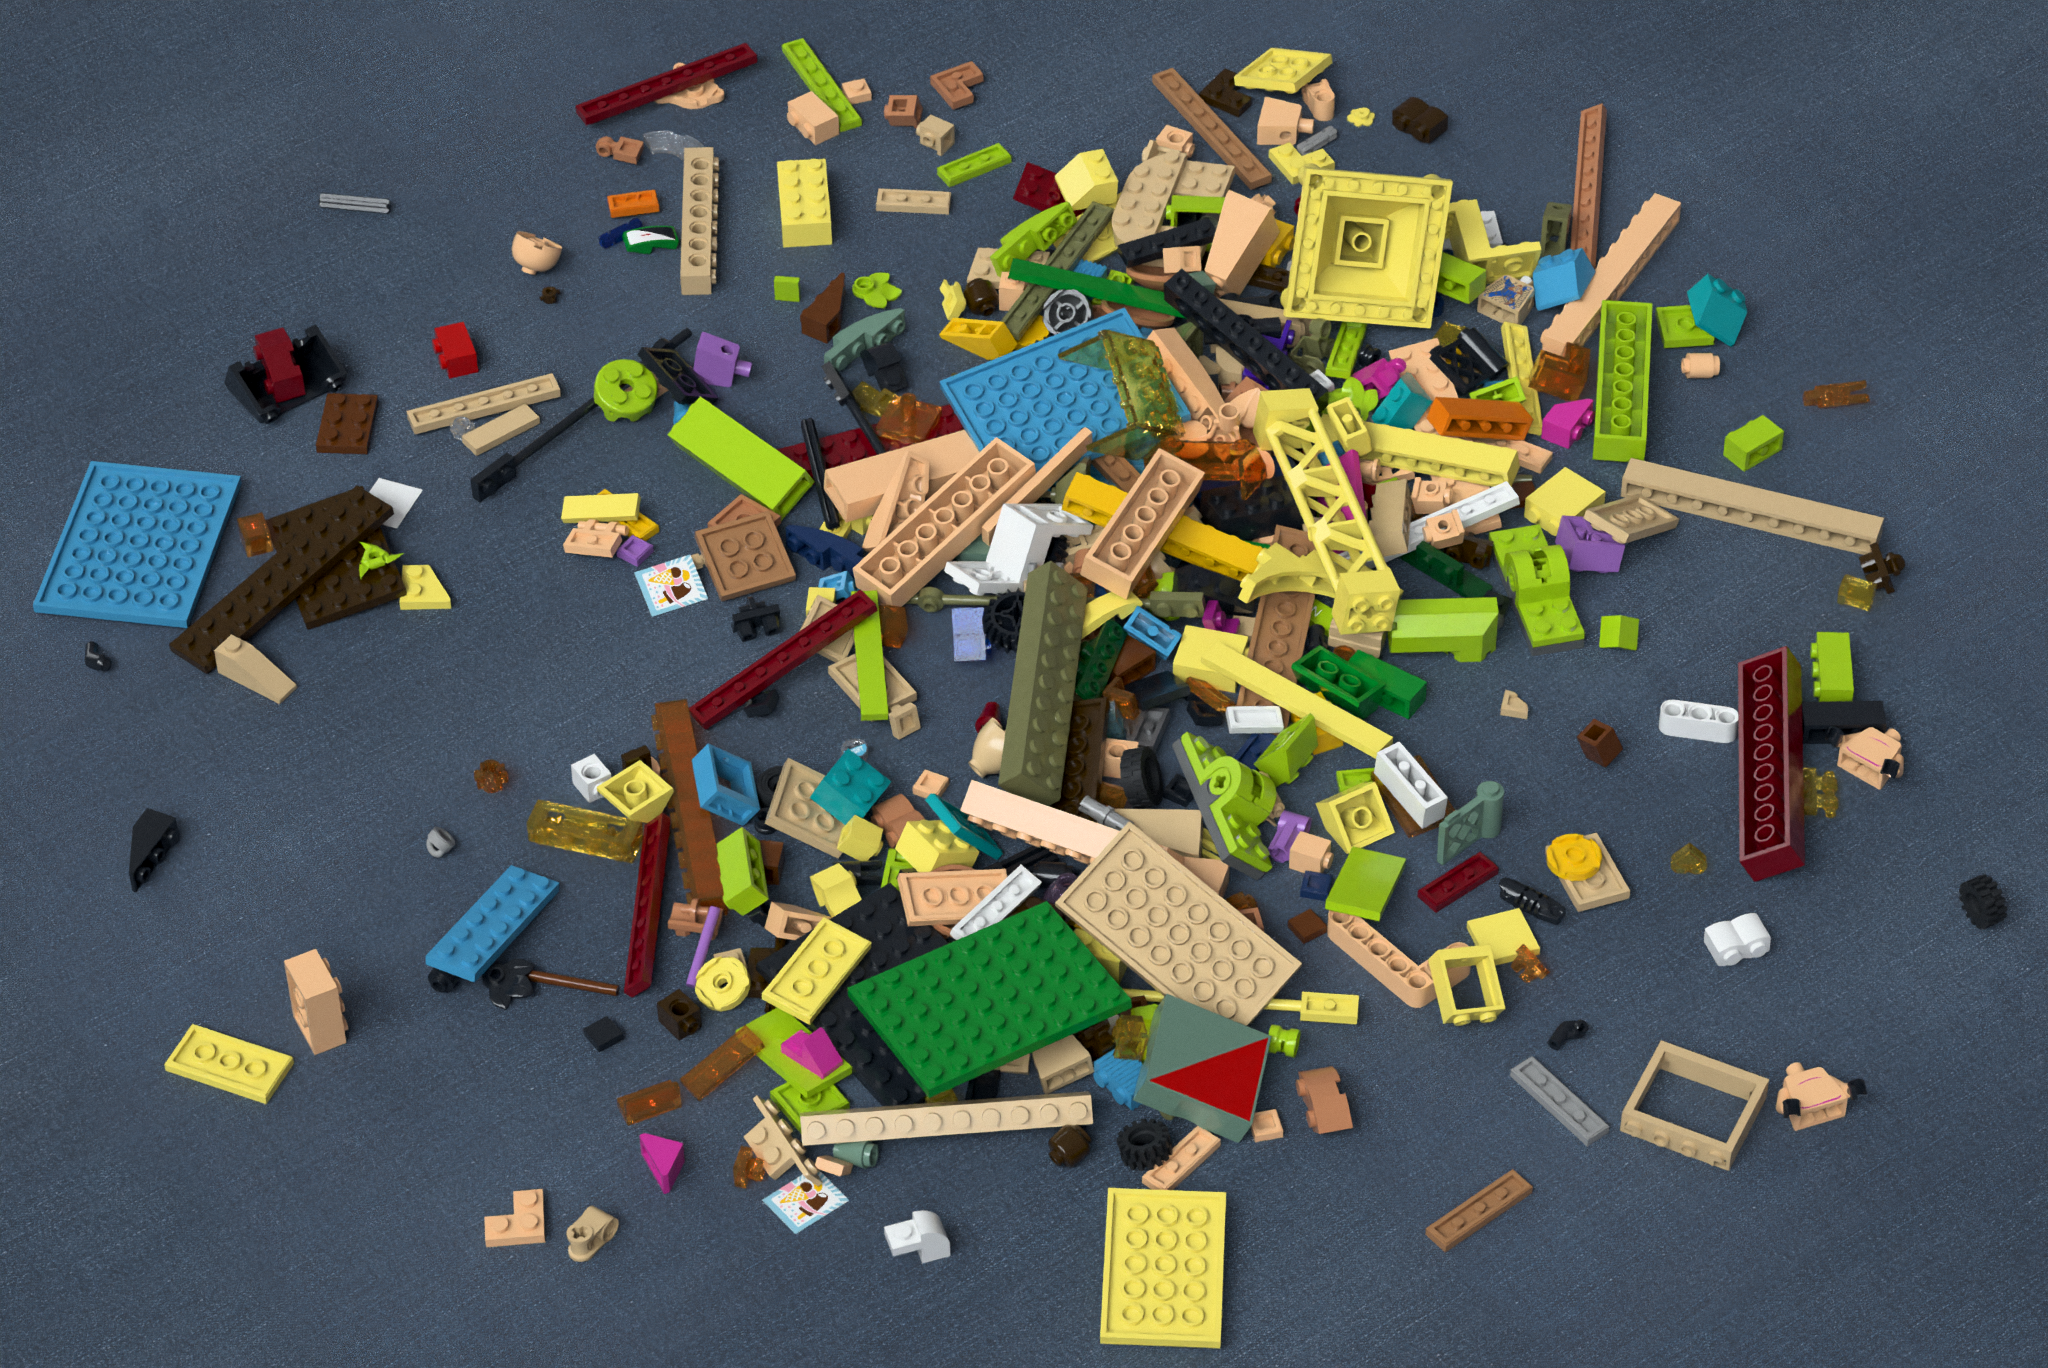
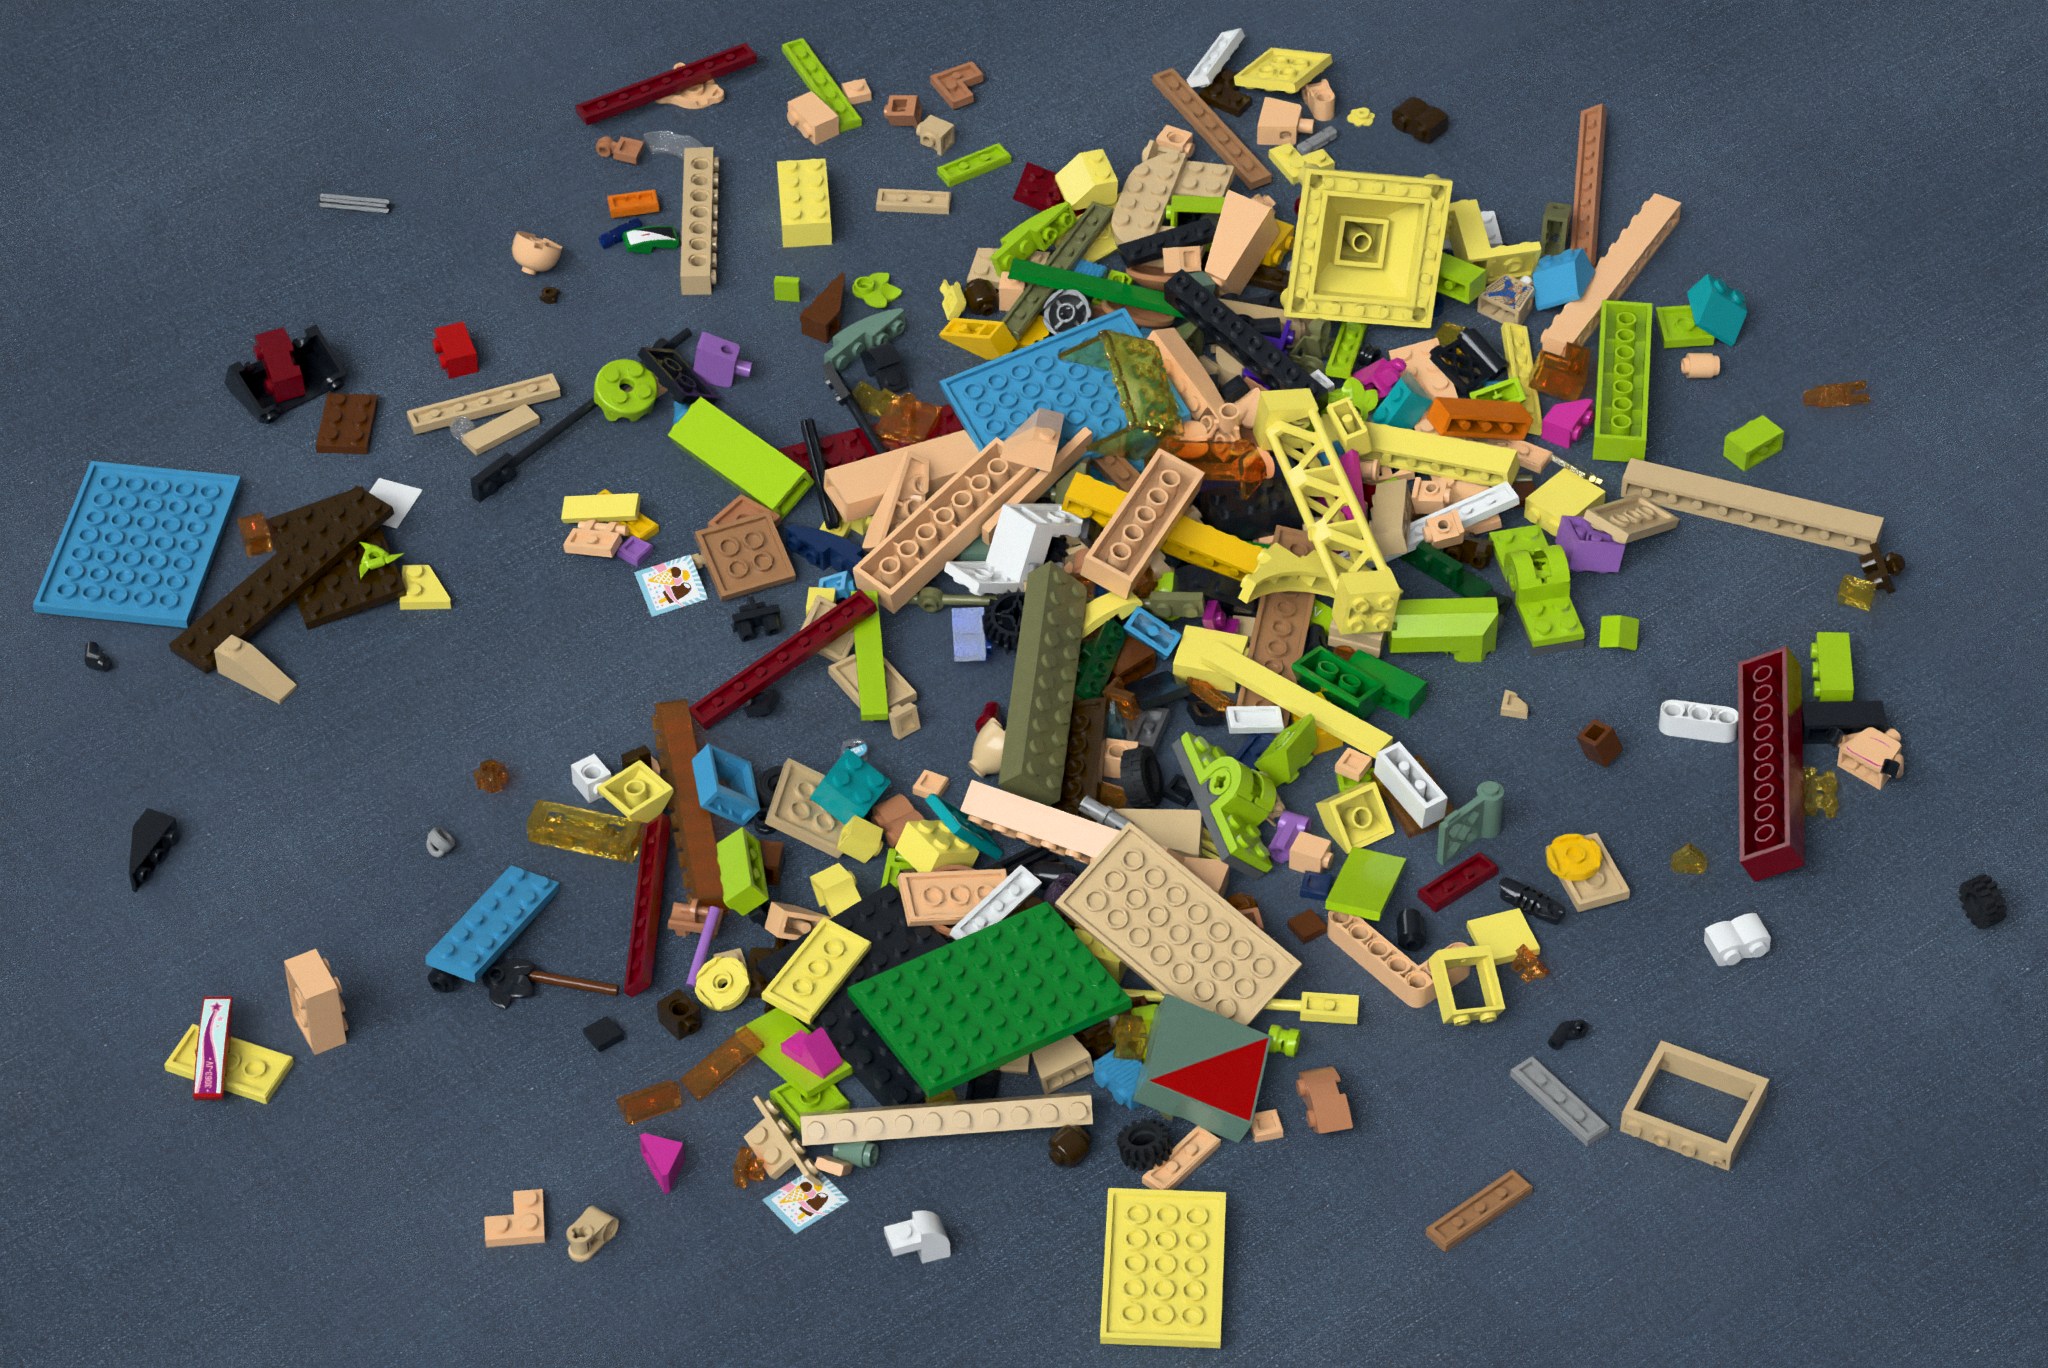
(213, 1048): none -> slope
(858, 866): black hinge -> none
(893, 625): clear orange brick -> none
(1035, 440): none -> light nougat wedge
(1090, 531): none -> black tile
(1215, 58): none -> white plate
(1234, 389): none -> black tile
(1353, 764): none -> light nougat plate
(1411, 930): none -> black brick
(1583, 473): none -> clear yellow piece
(1815, 1096): light nougat torso -> none

